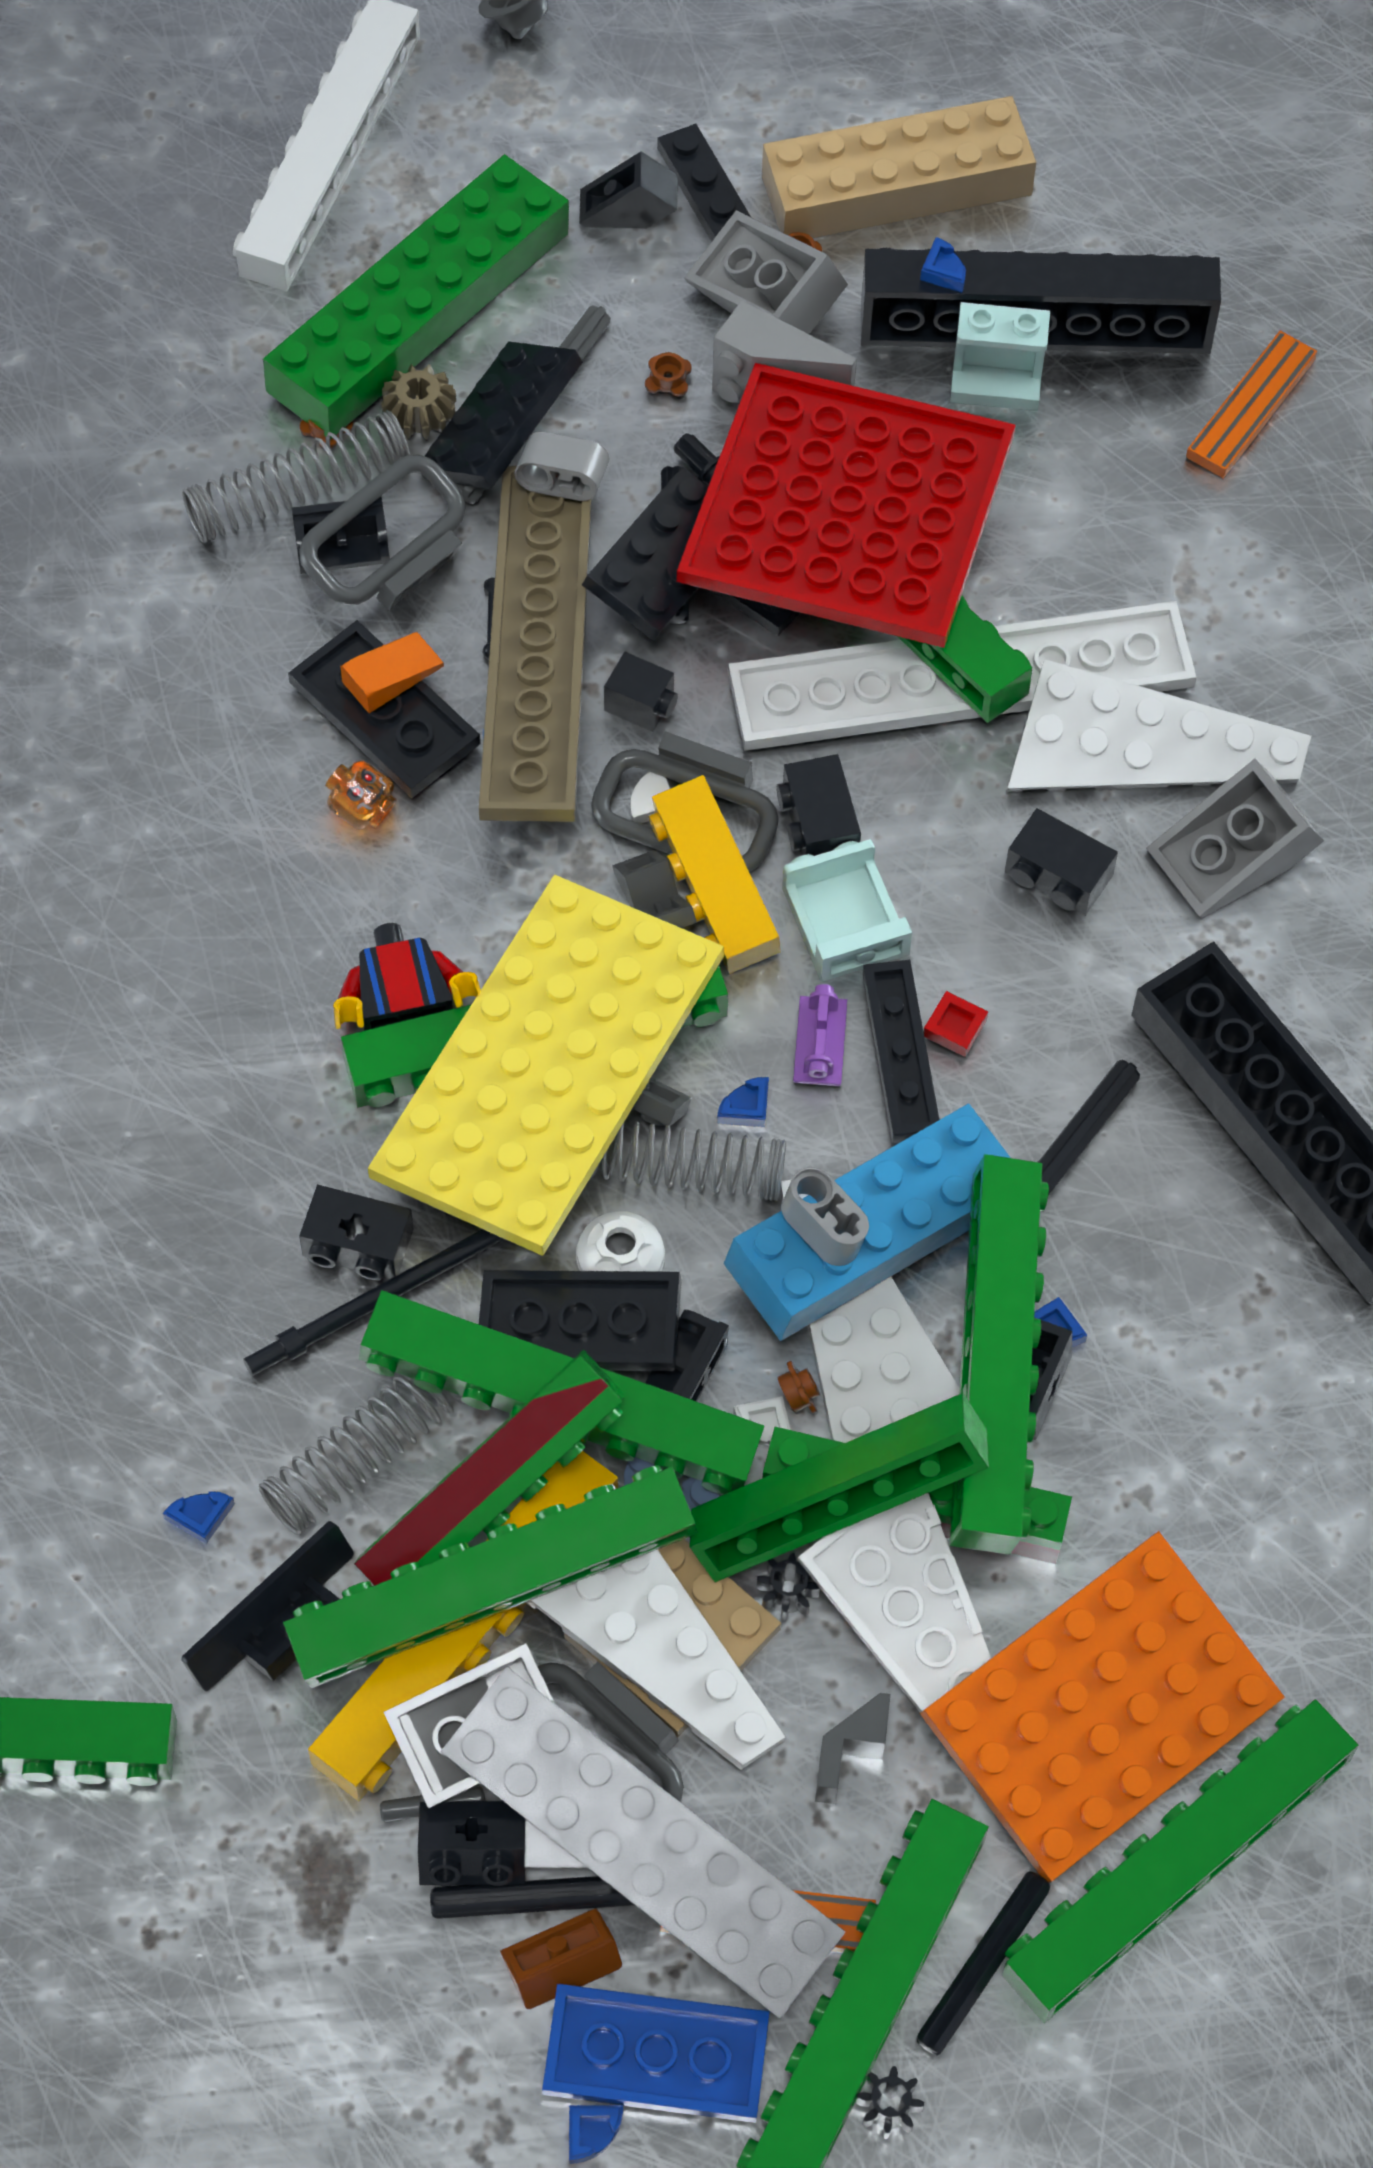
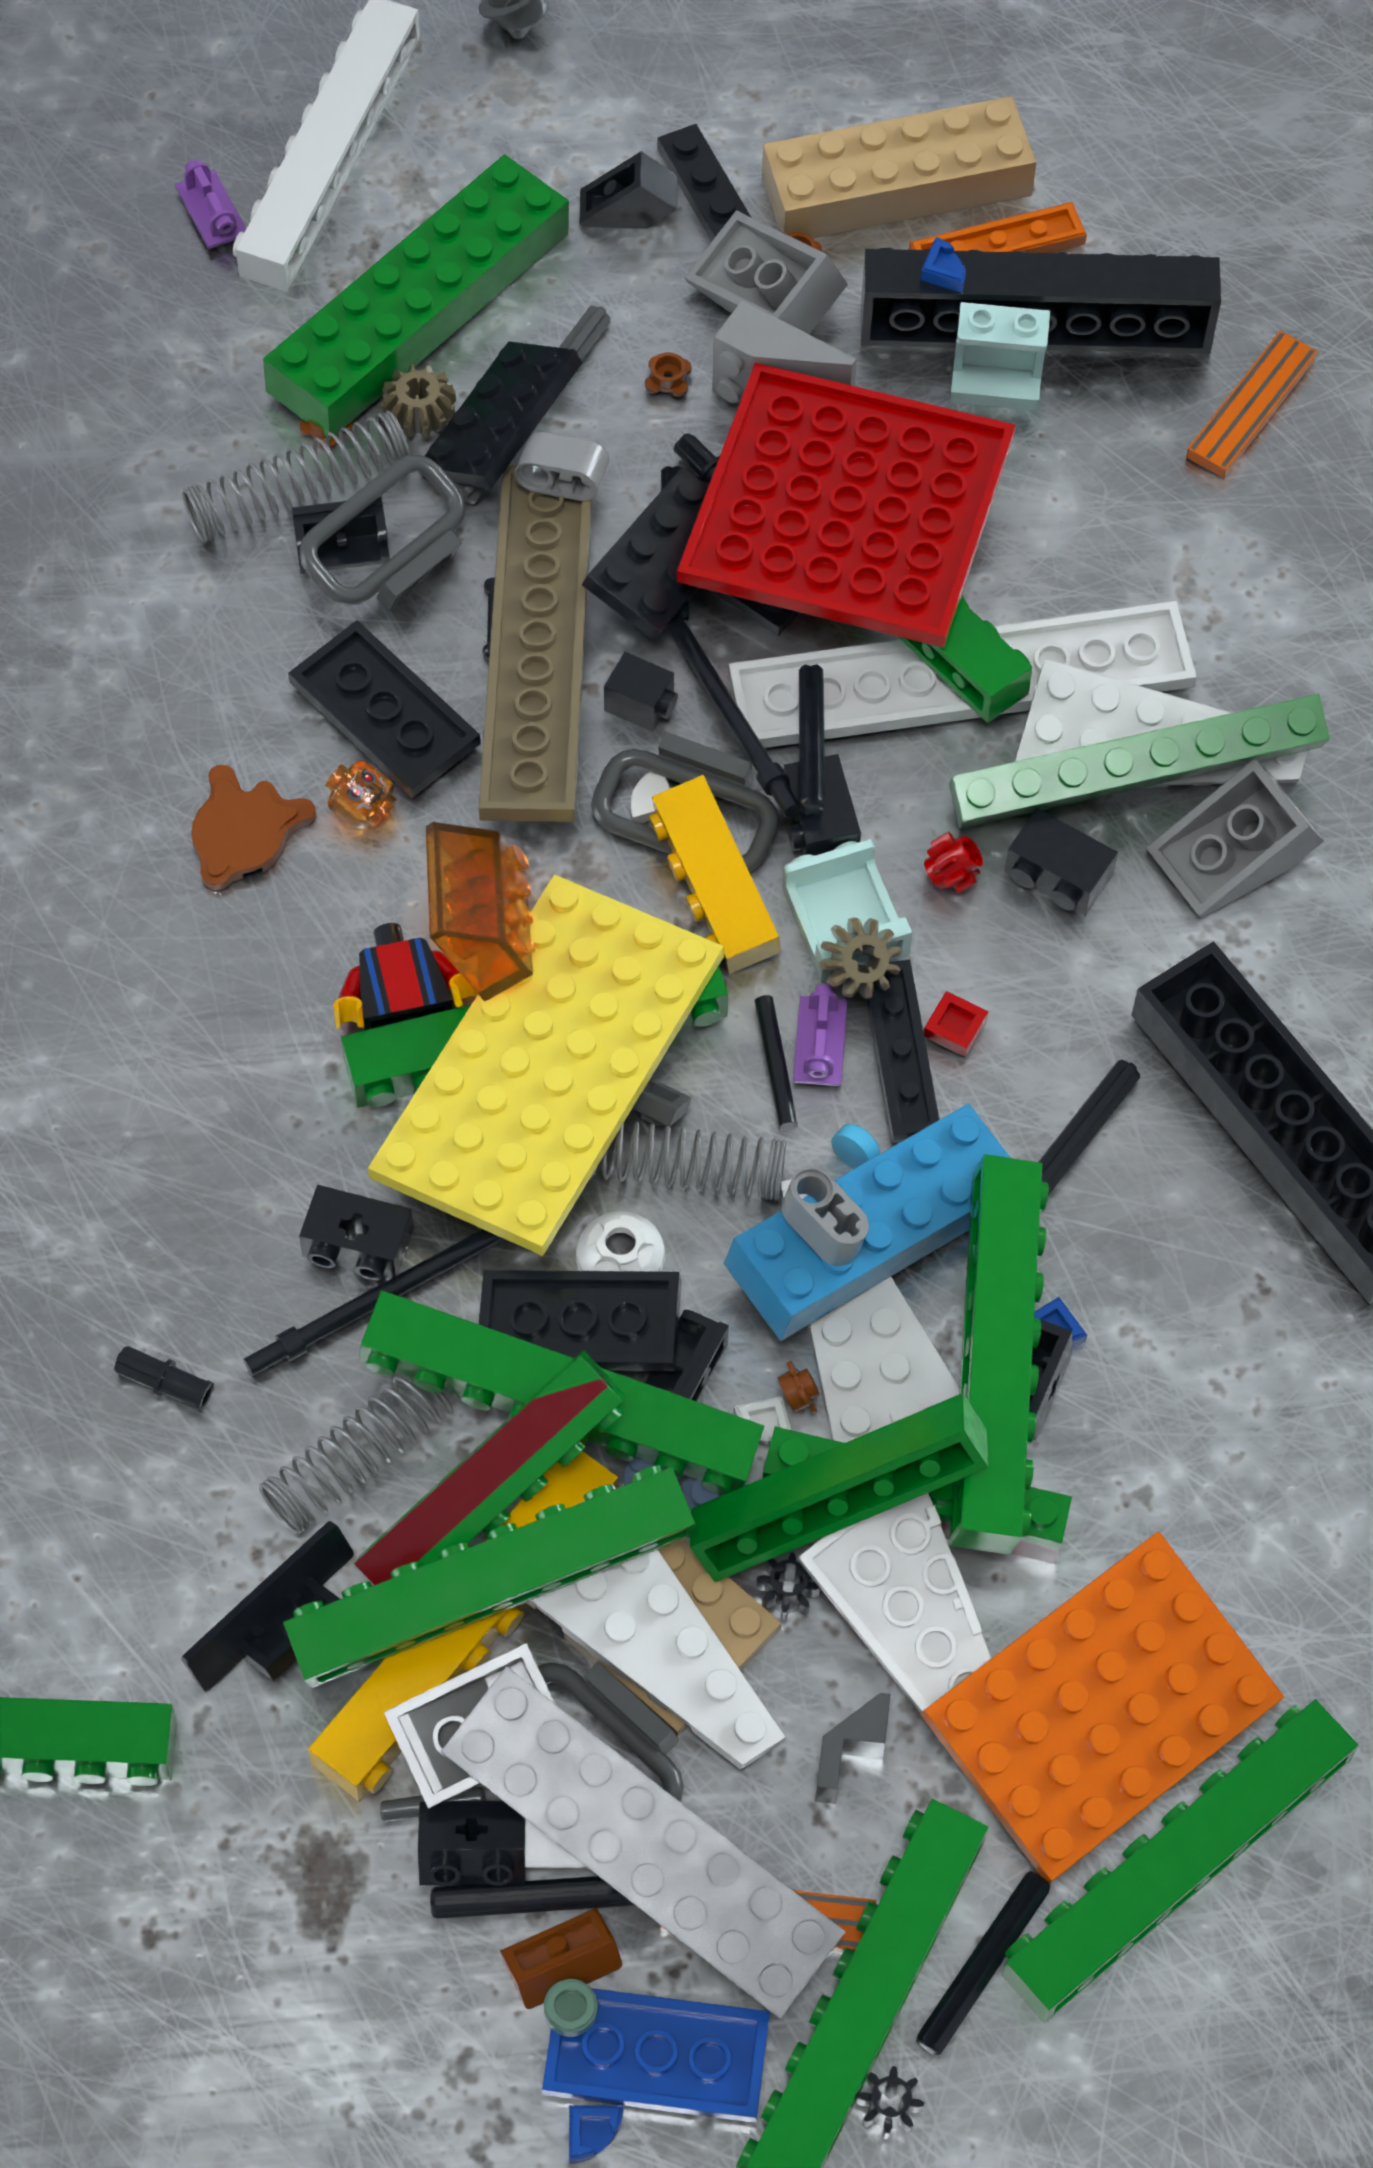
(164, 1378): none -> black axle
(199, 1514): blue tile -> none
(209, 204): none -> medium lavender hinge
(243, 829): none -> dark orange tile
(389, 670): orange slope -> none
(479, 905): none -> clear orange slope
(570, 2007): none -> sand green tile
(652, 889): dark grey slope -> none
(745, 1104): blue tile -> none
(770, 774): none -> black bar
(776, 1063): none -> black bar
(811, 739): none -> black axle
(846, 967): none -> dark tan gear
(854, 1145): none -> medium azure tile
(953, 862): none -> red gear
(1030, 232): none -> orange tile
(1139, 761): none -> brick

